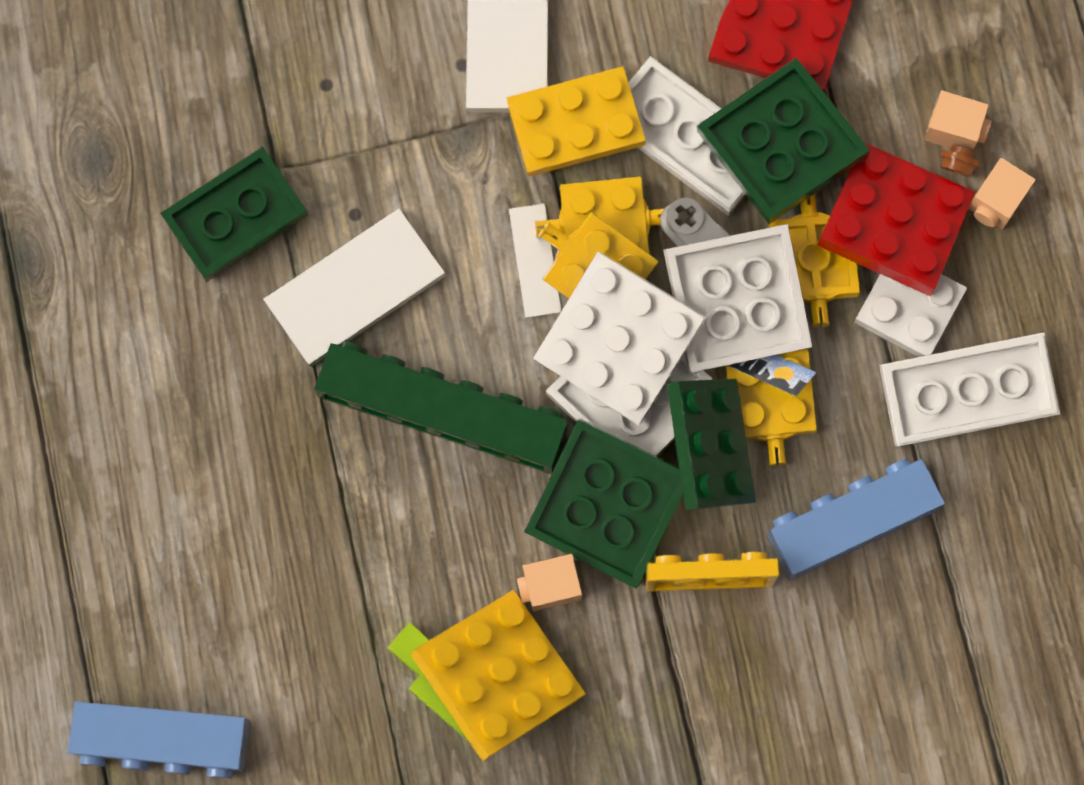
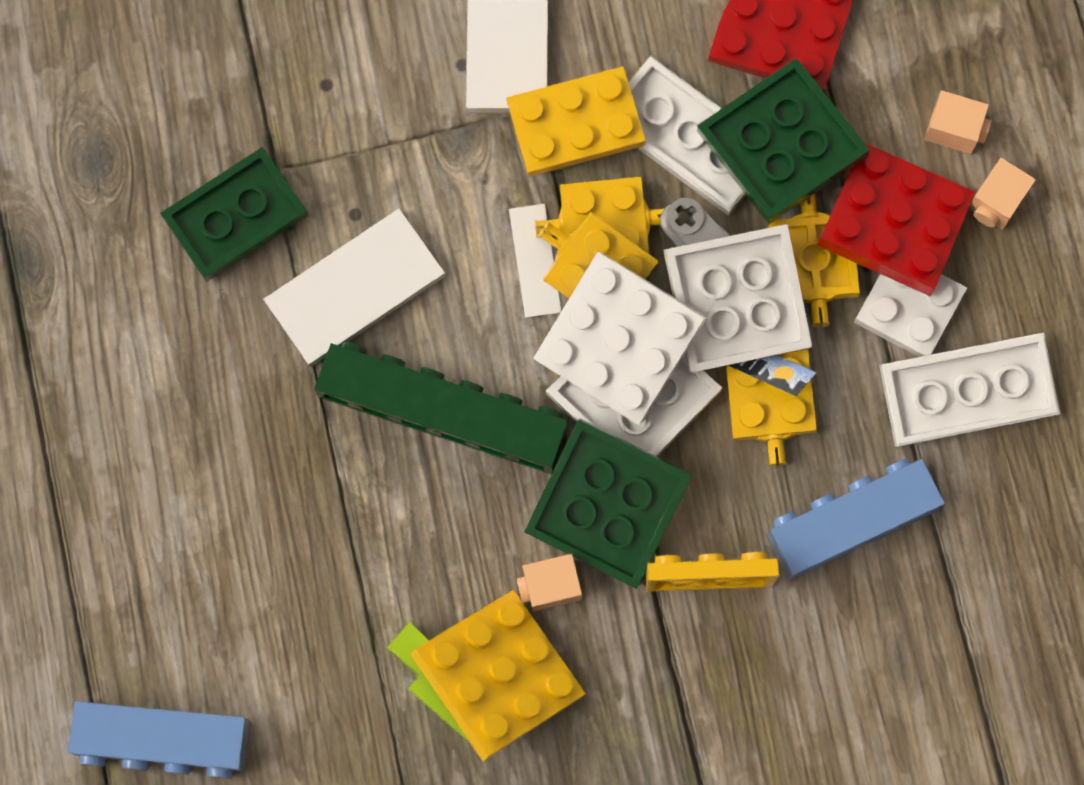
(711, 443): dark green plate -> none
(959, 160): dark orange plate -> none

